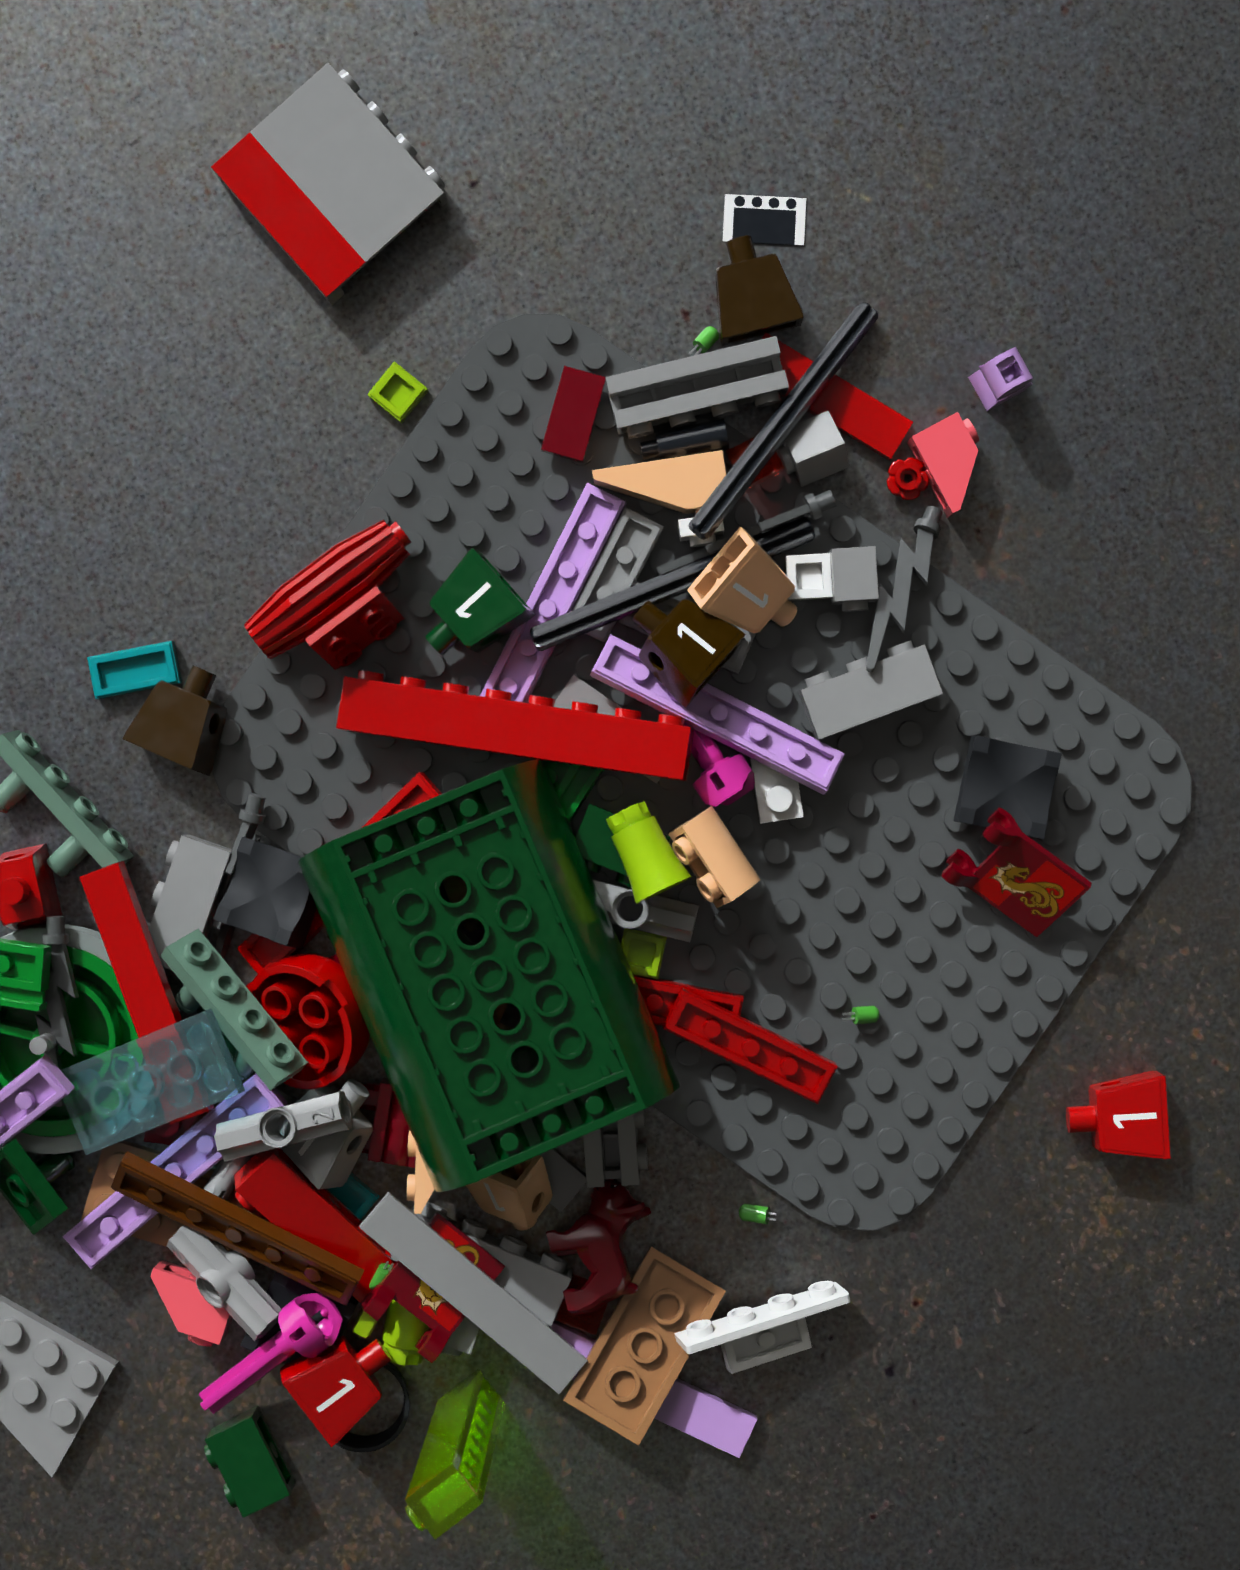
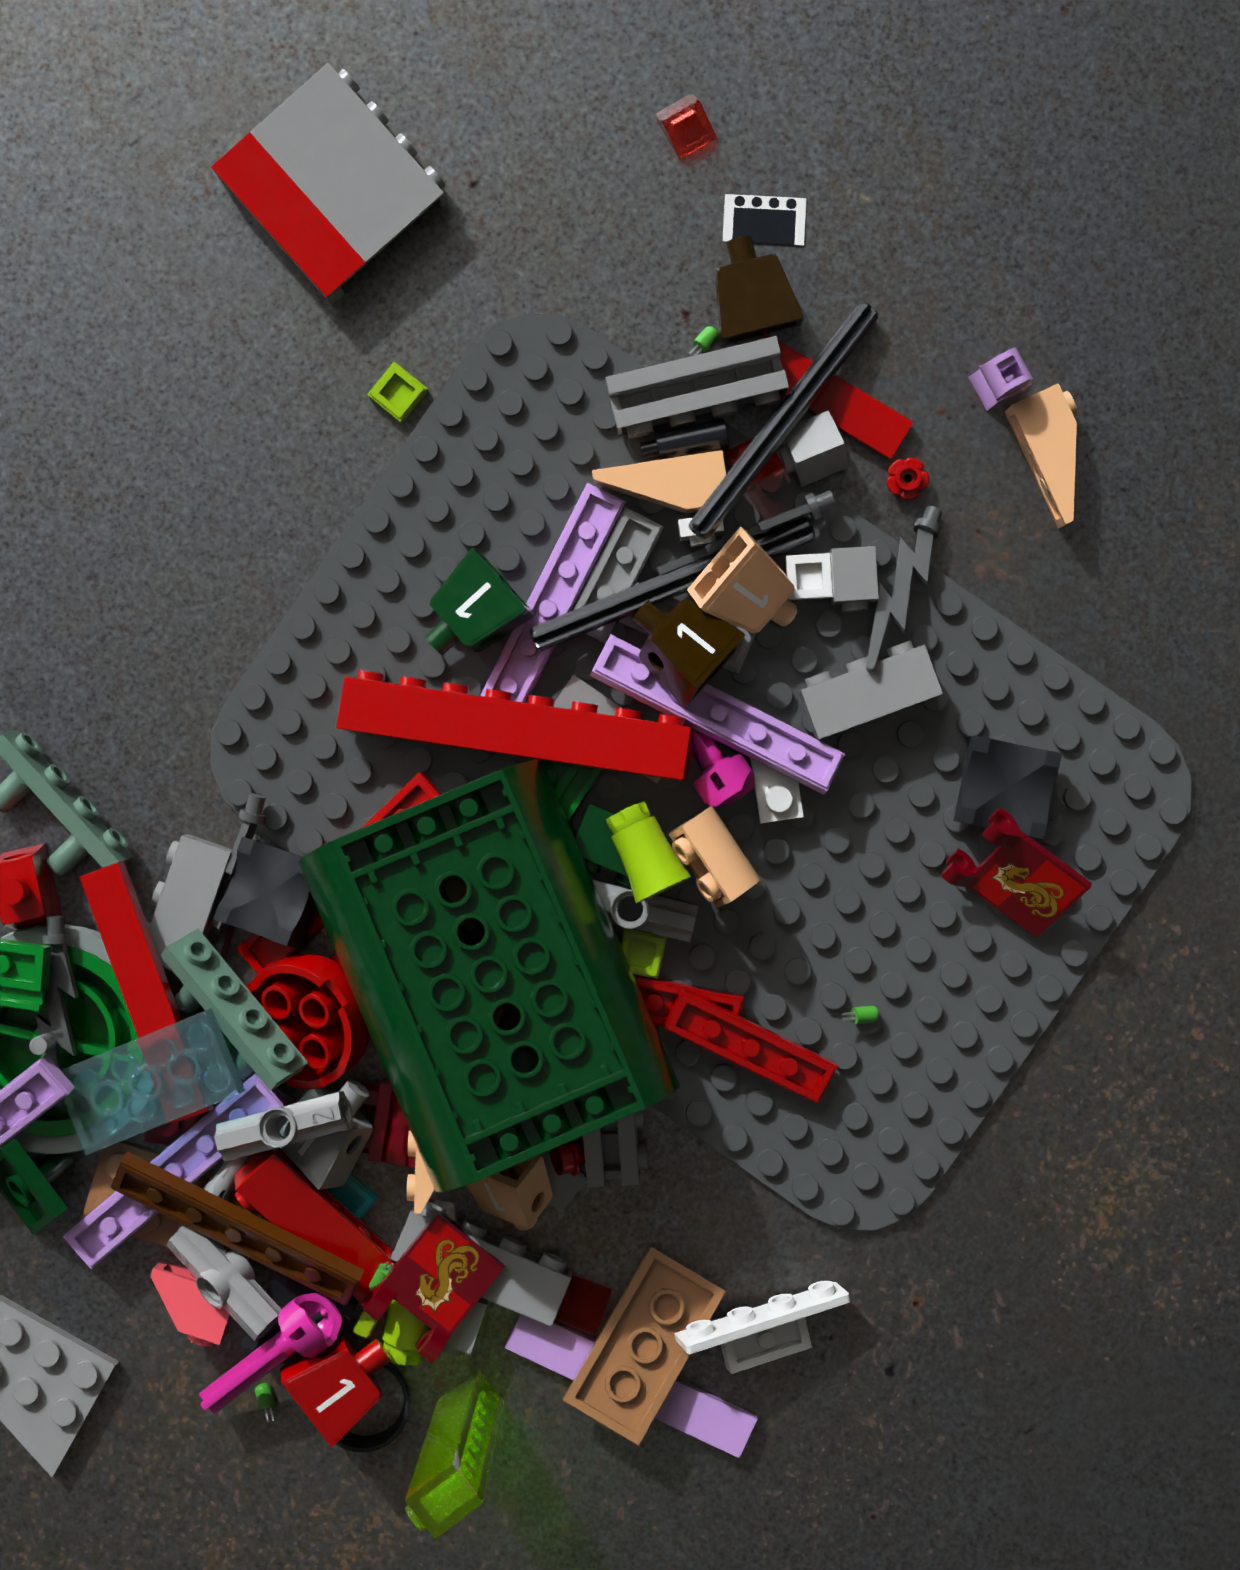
(134, 669): teal tile -> none
(181, 722): dark brown torso -> none
(249, 1462): dark green brick -> none
(265, 1399): none -> bright green piece
(335, 599): red plate -> none
(473, 1292): light grey tile -> none
(568, 1158): none -> red plate
(573, 414): dark red tile -> none
(599, 1244): dark red animal -> none
(686, 125): none -> clear red slope
(755, 1213): bright green piece -> none
(948, 459): coral slope -> none
(1048, 440): none -> light nougat slope
(1126, 1116): red torso -> none

